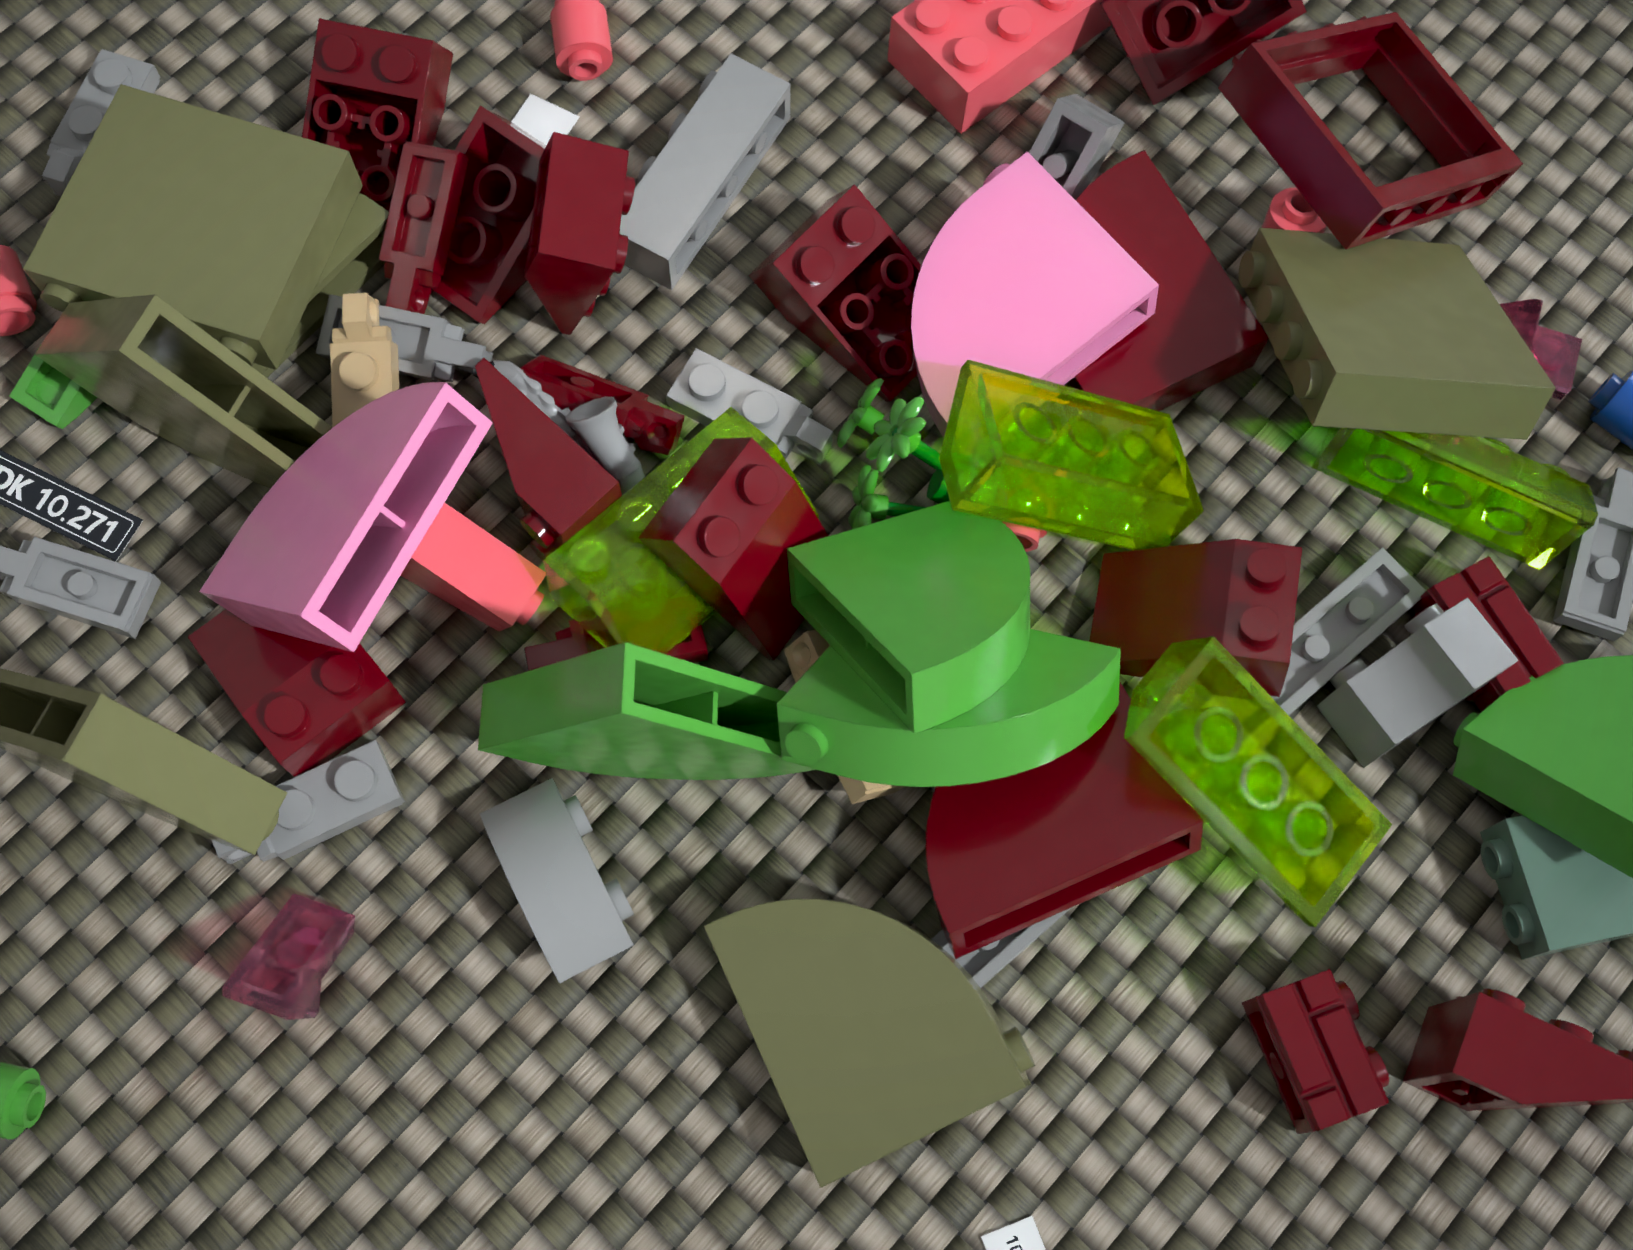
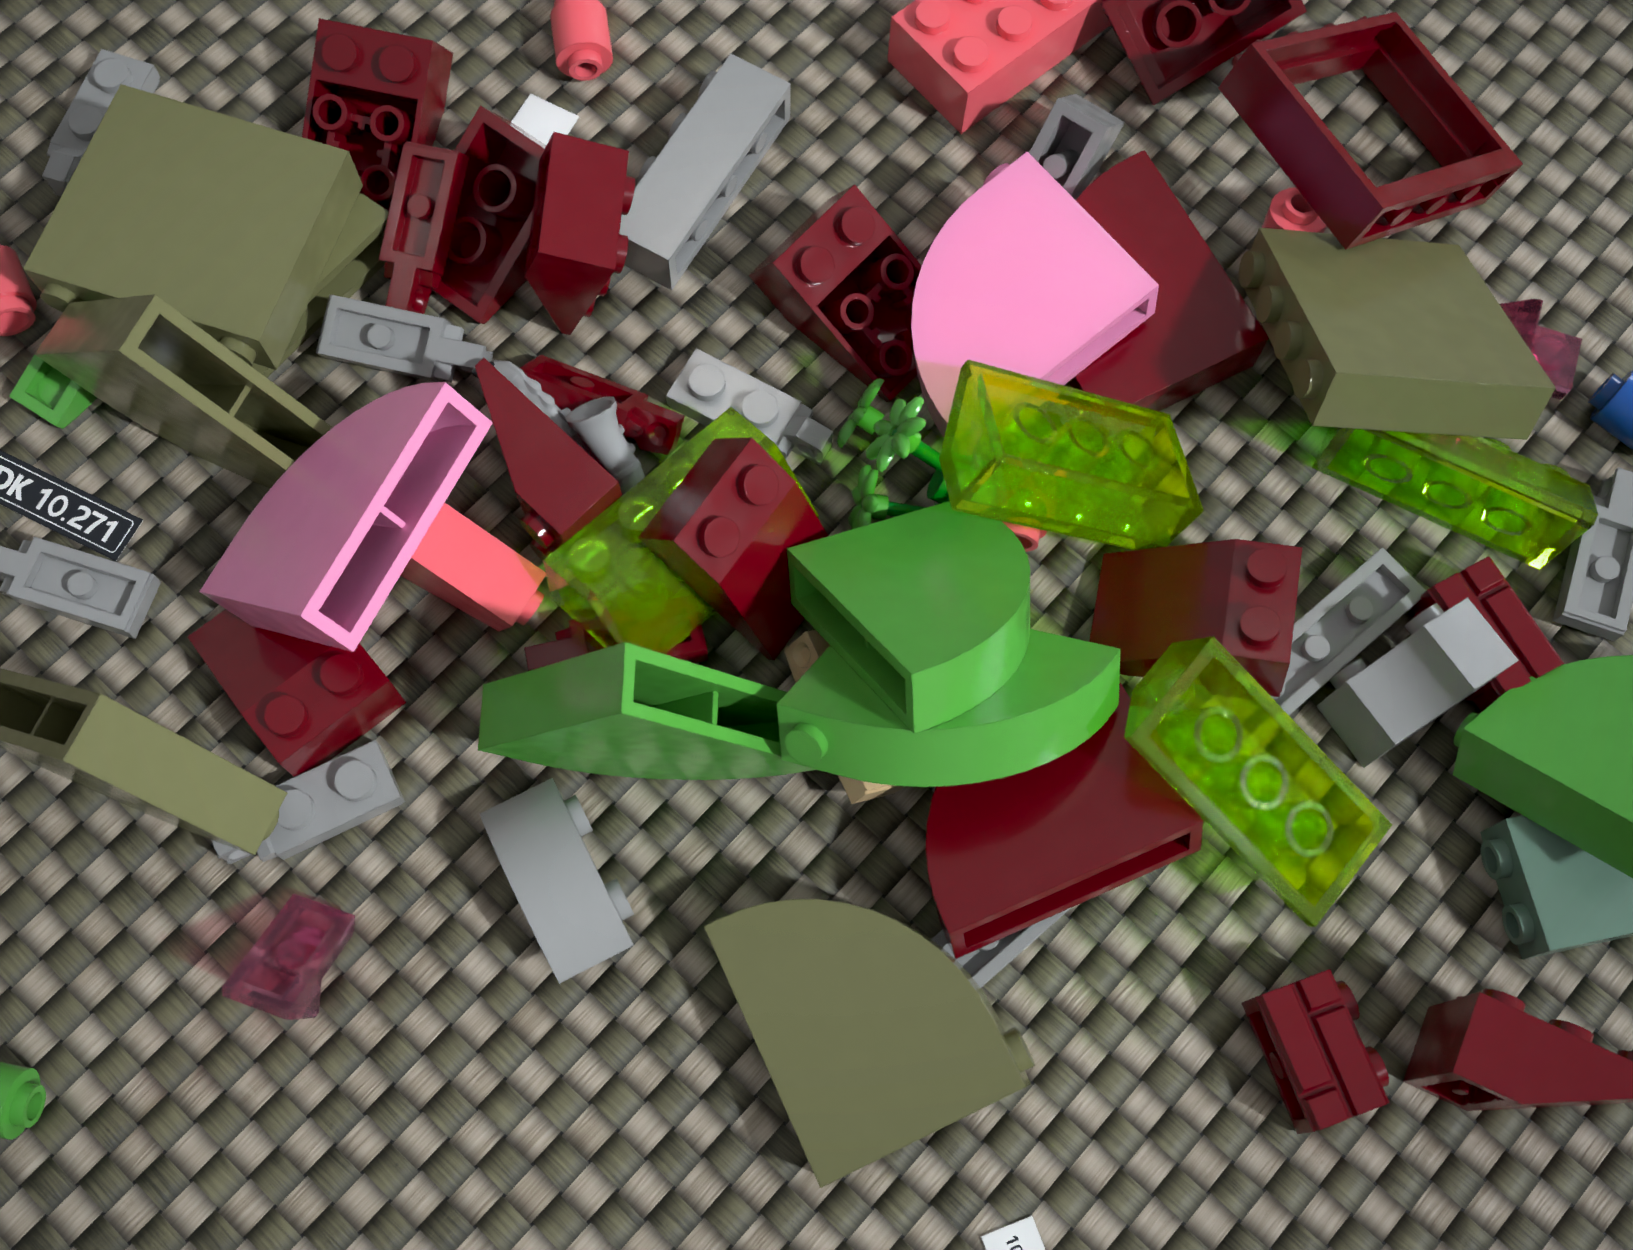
(361, 357): tan hinge -> none

